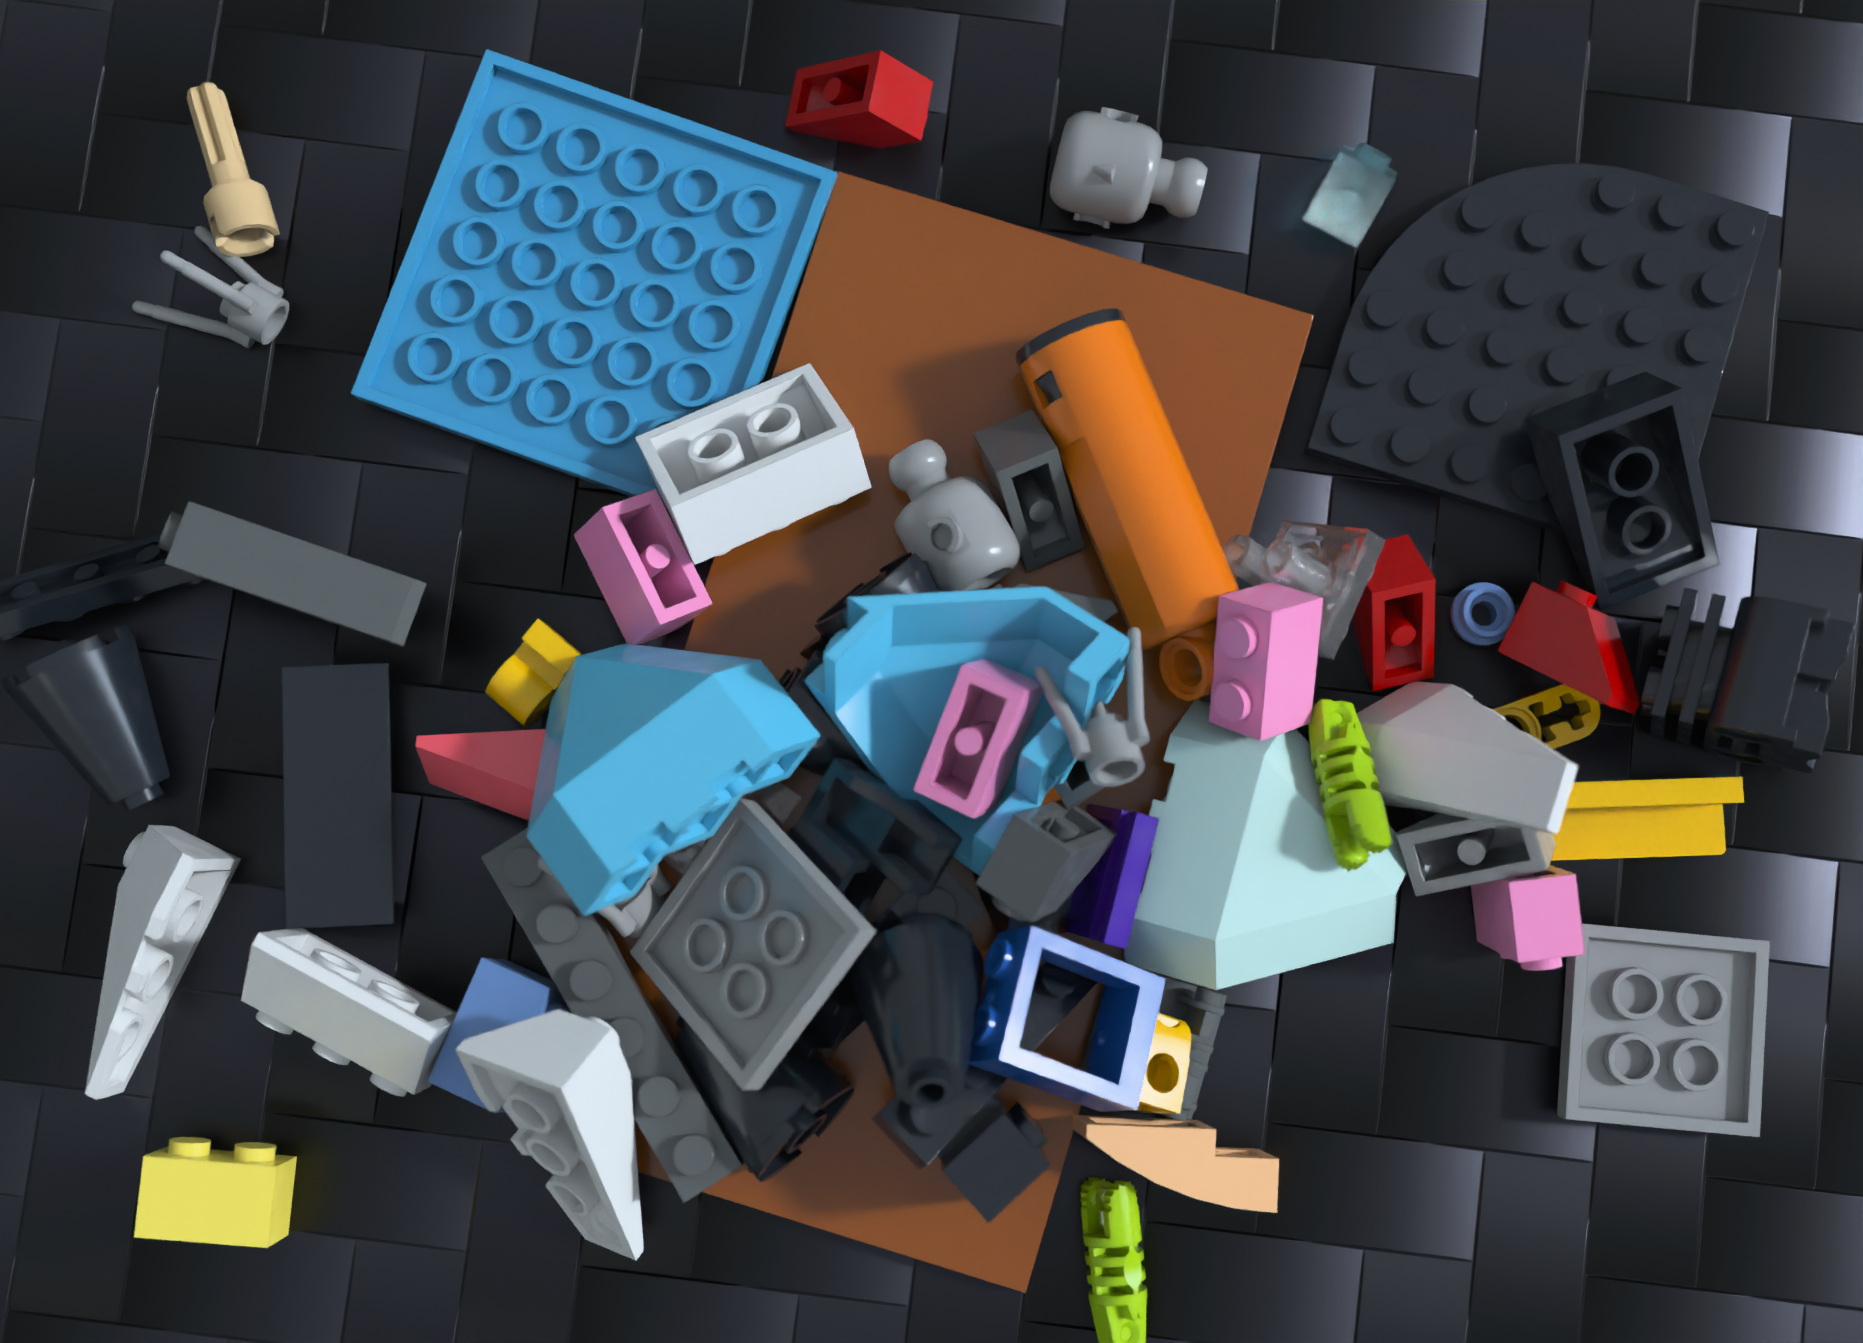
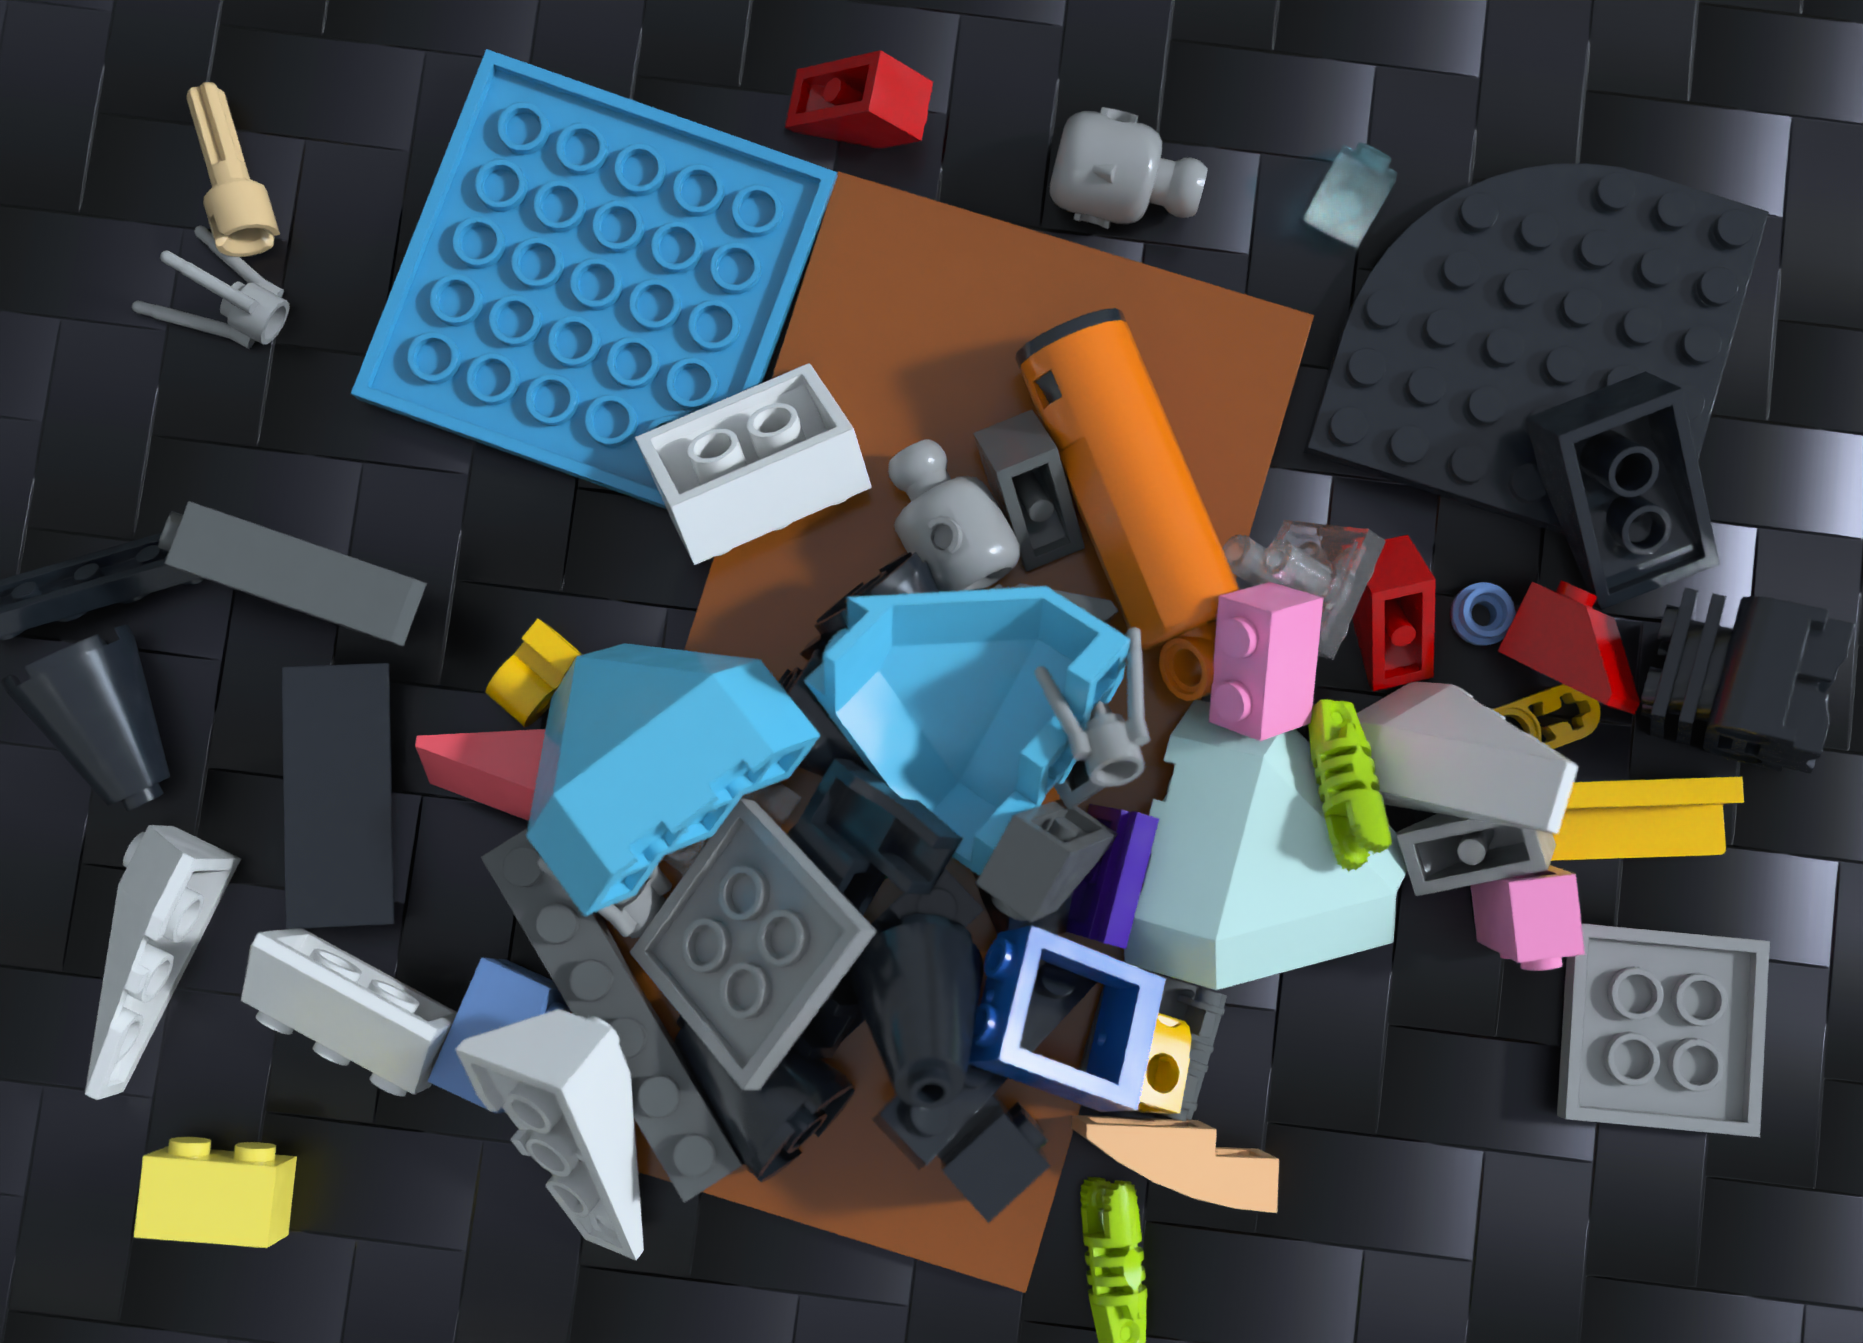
(642, 568): bright pink brick -> none
(978, 737): bright pink brick -> none

